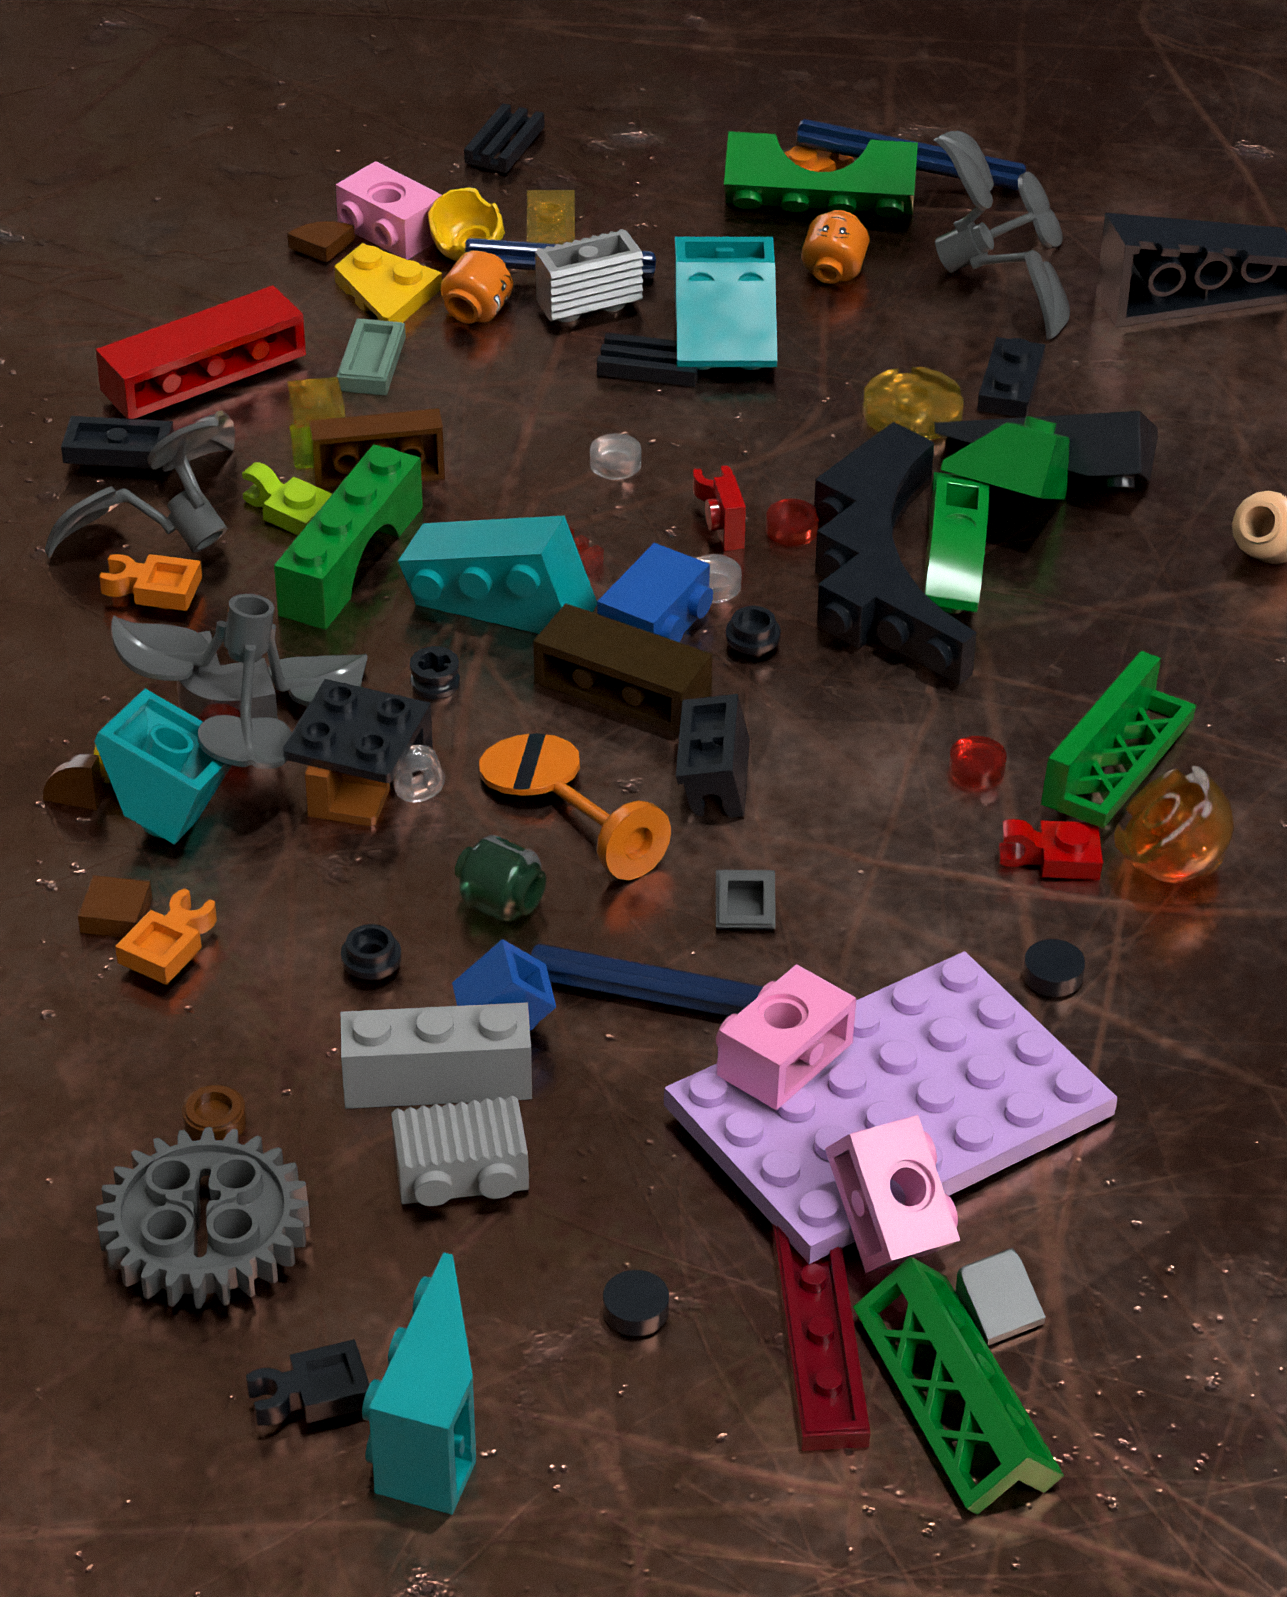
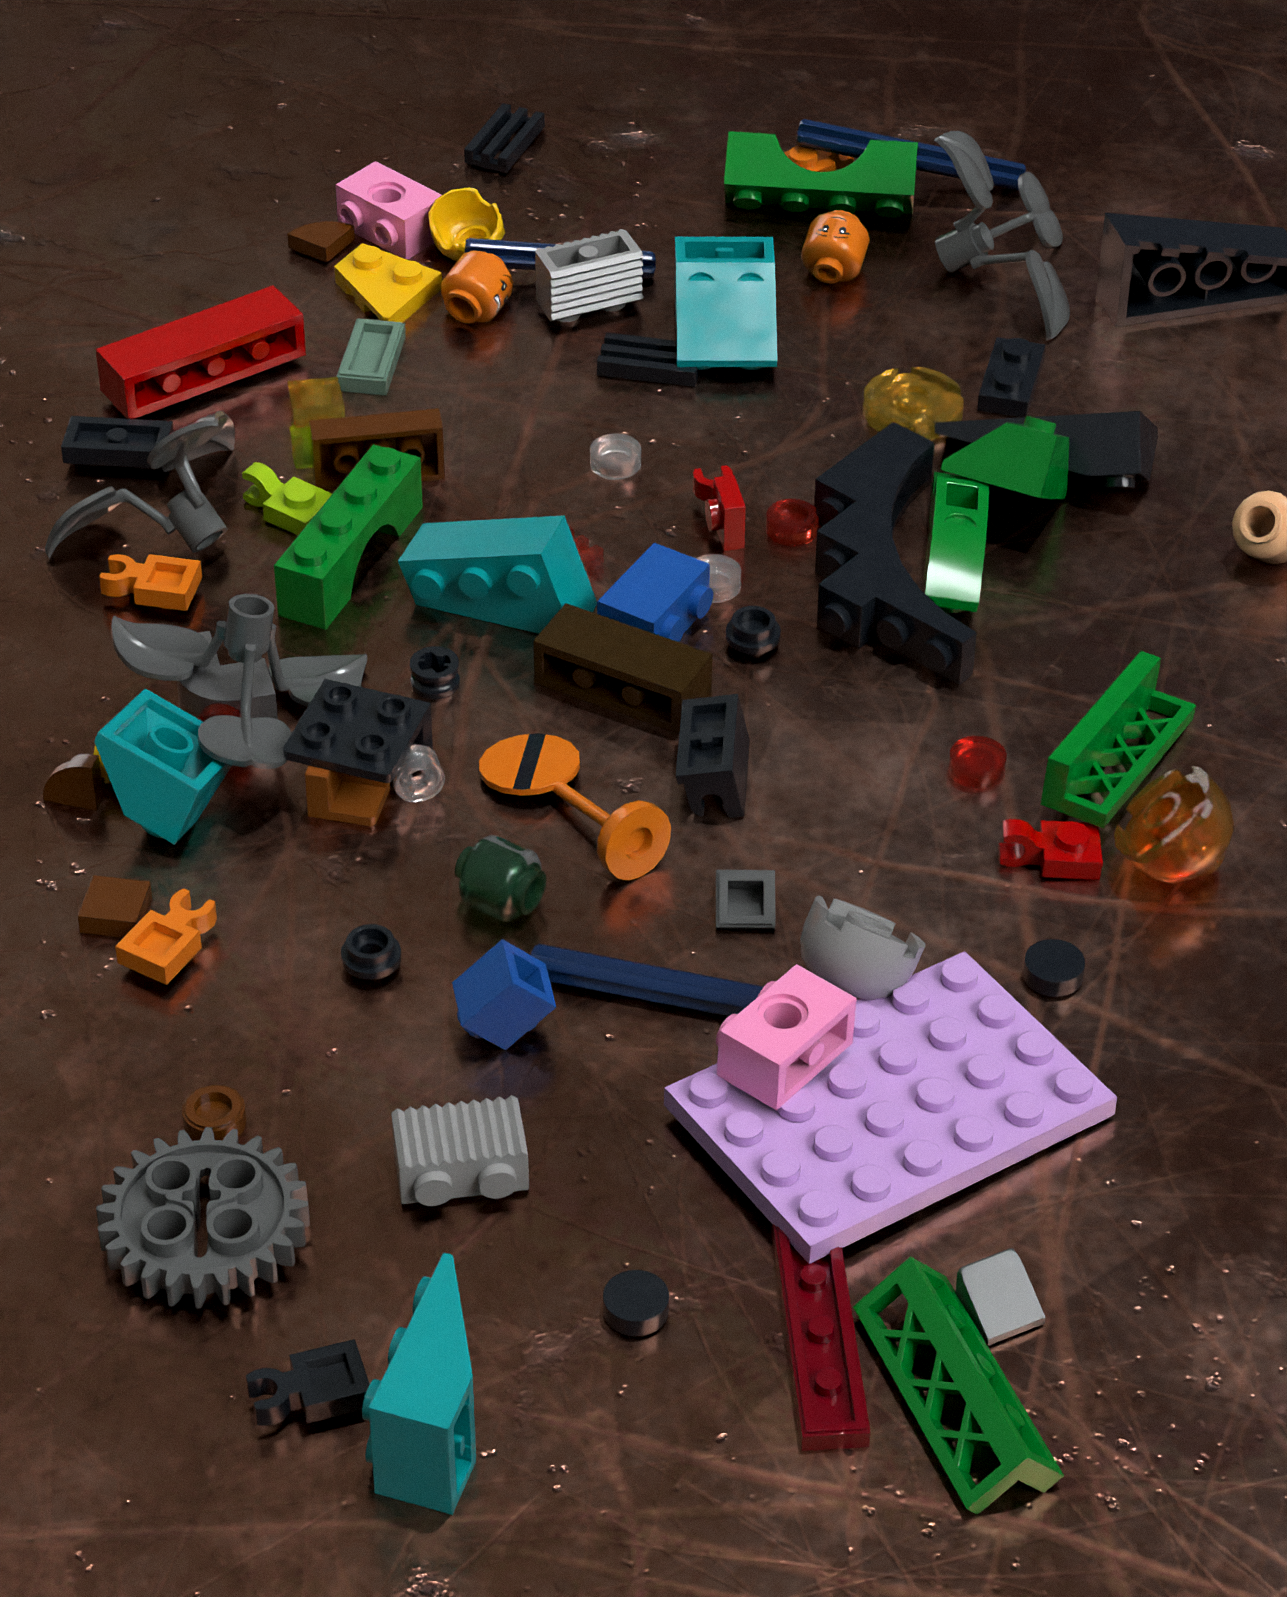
(435, 1055): light grey brick -> none
(550, 216): clear yellow plate -> none
(857, 949): none -> light grey cylinder
(881, 1225): bright pink brick -> none

